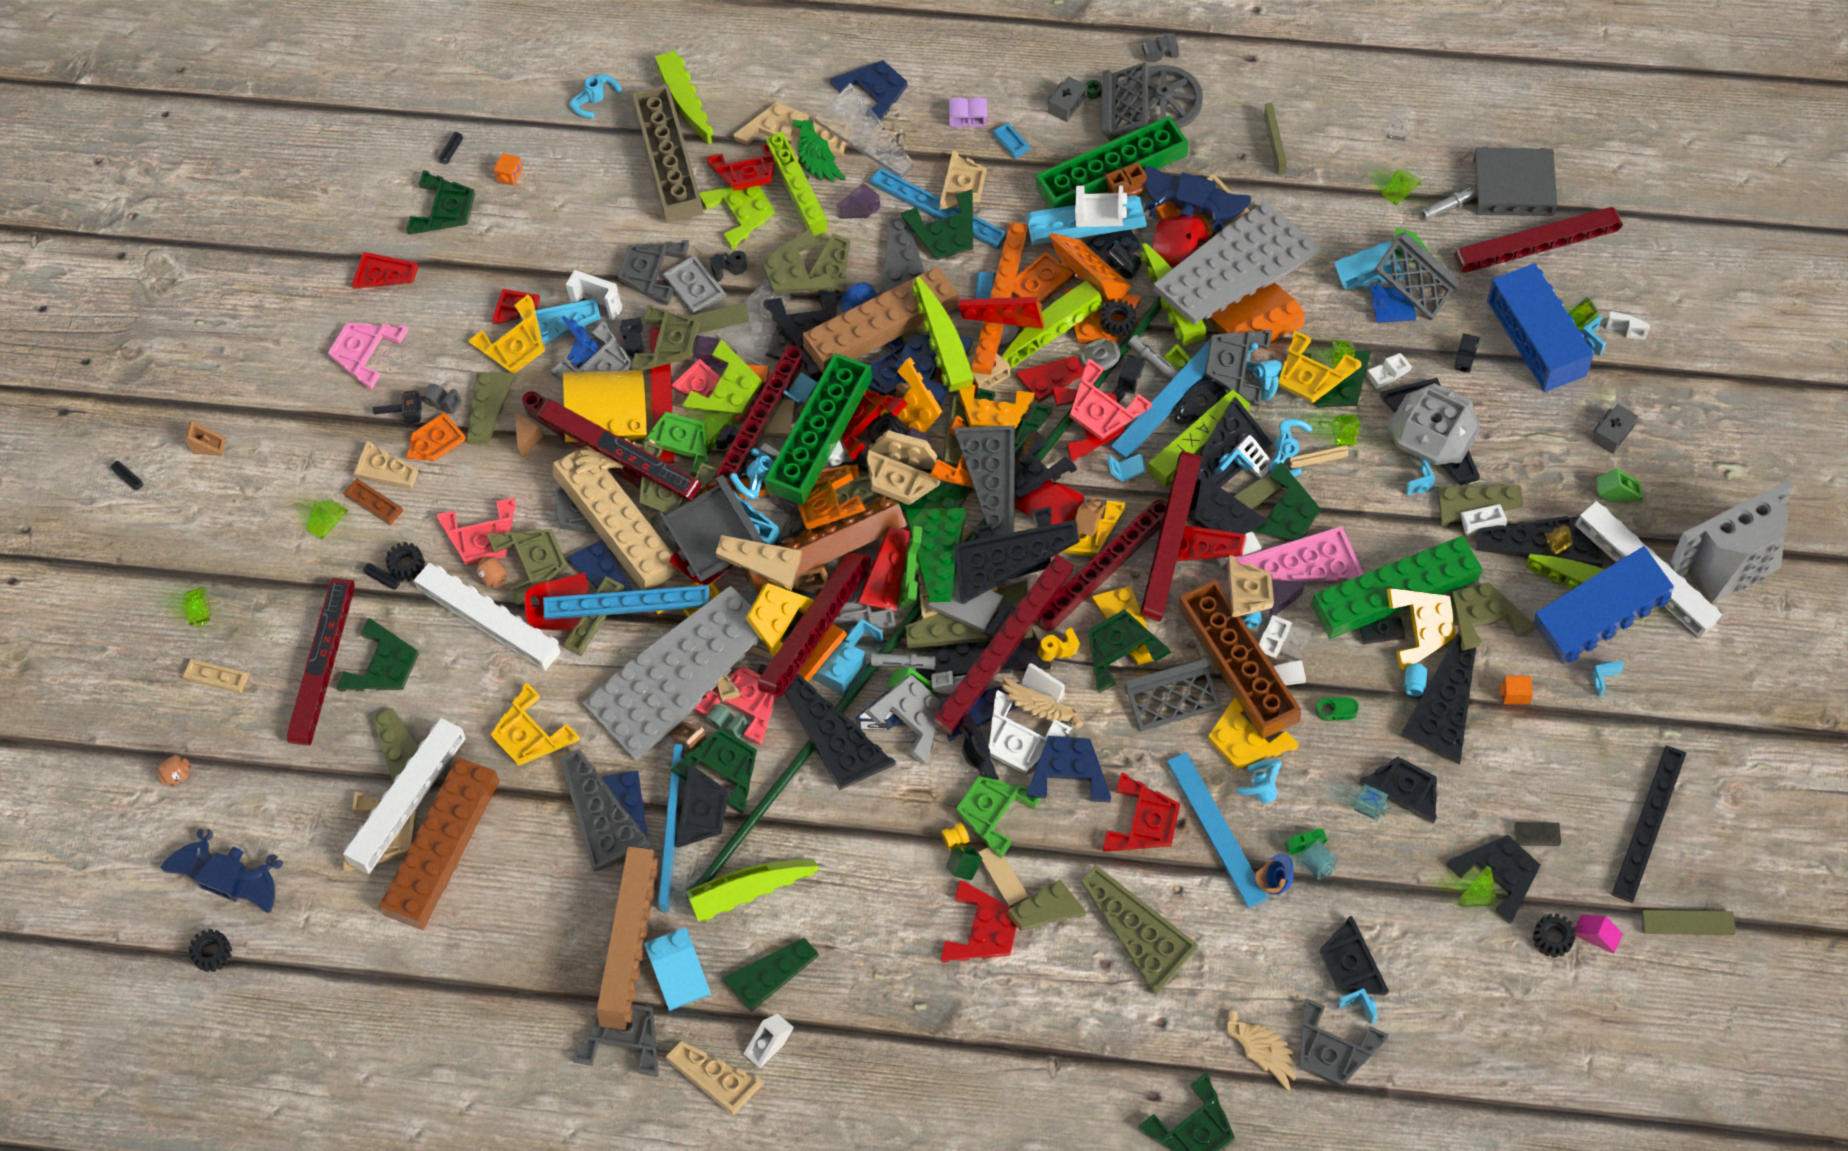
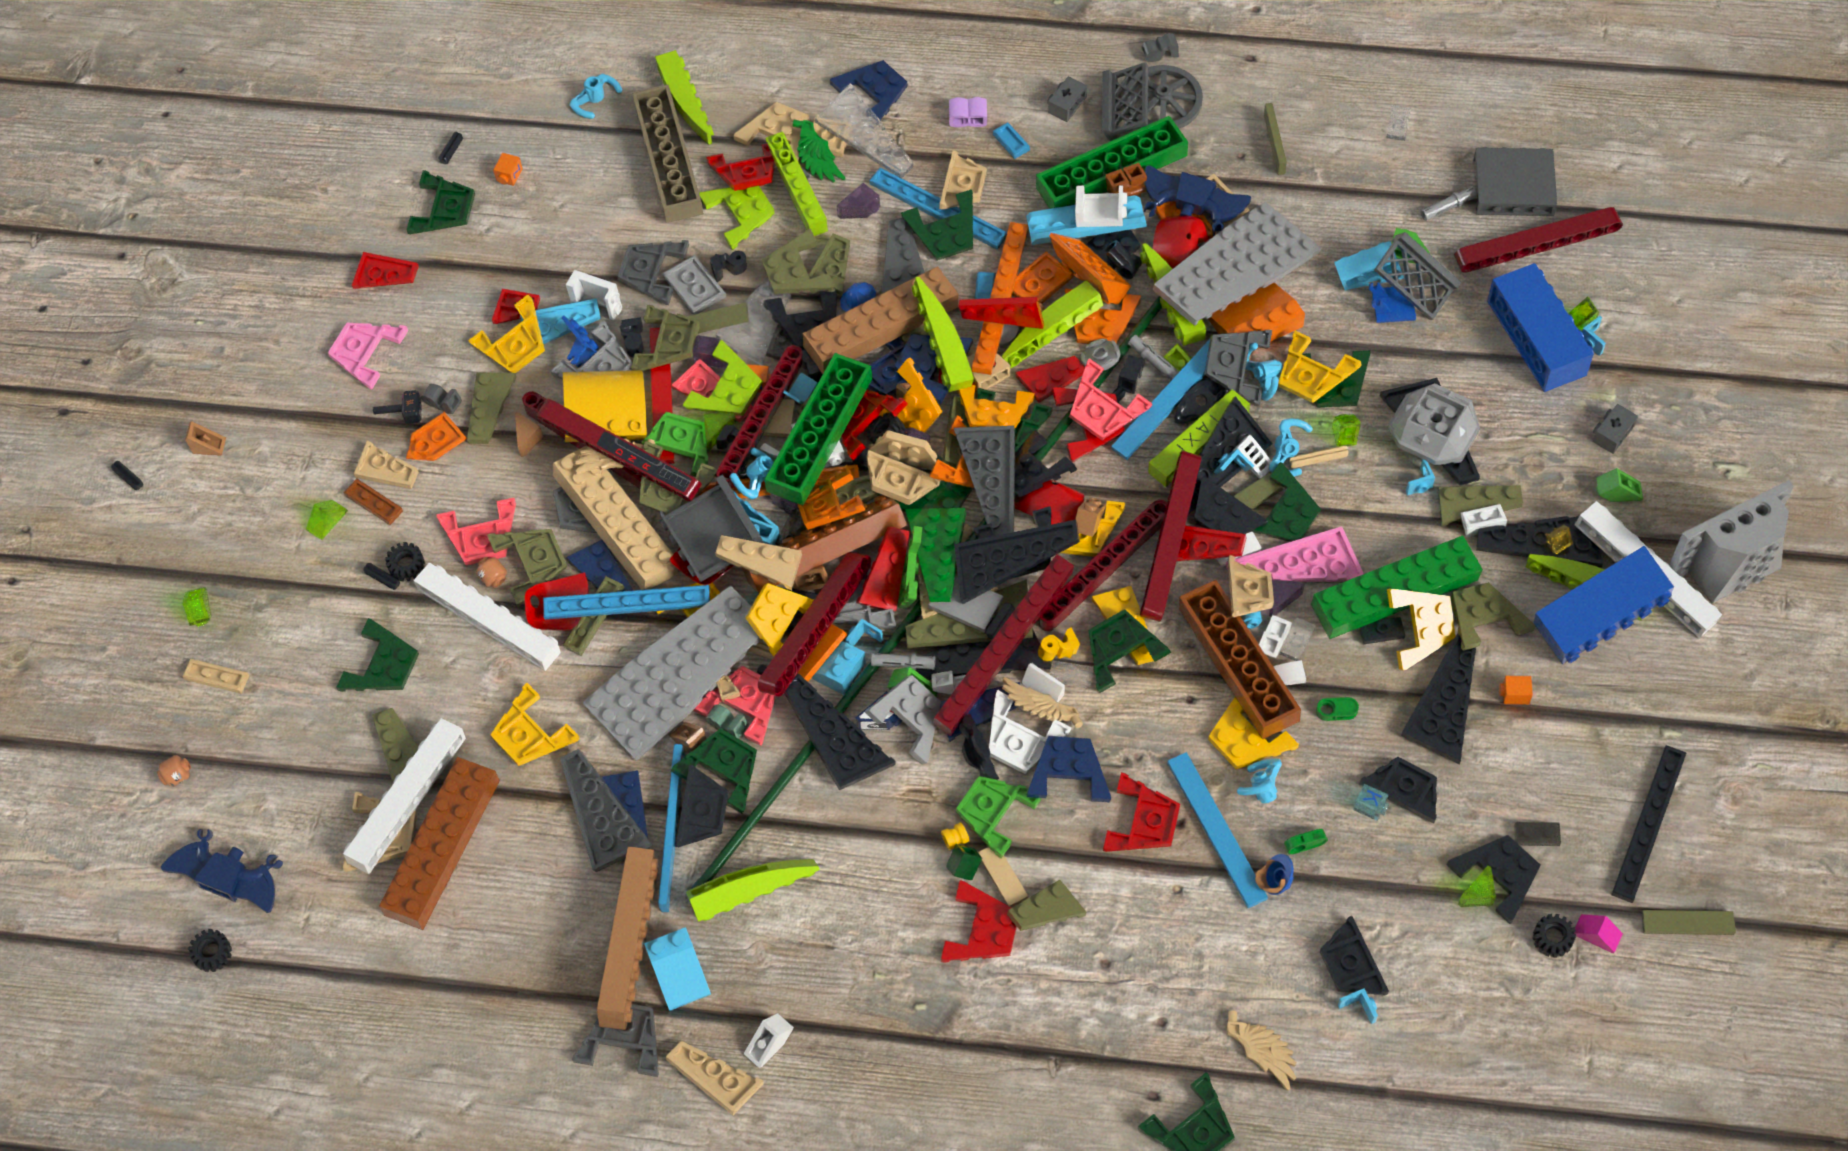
(320, 662): dark red beam -> none
(767, 975): dark green wing -> none
(1097, 86): dark green bush -> none
(1118, 308): black tyre -> none
(1128, 468): medium azure bracket -> none
(1146, 936): olive wing -> none
(1171, 677): dark grey fence -> none
(1319, 860): clear light blue brick -> none
(1330, 1055): dark grey wing -> none
(1339, 349): clear neon green slope -> none
(1389, 371): white slope -> none
(1400, 186): clear neon green slope -> none
(1415, 679): medium azure brick -> none
(1466, 352): black leg -> none
(1605, 669): medium azure bracket -> none
(1633, 326): white slope -> none

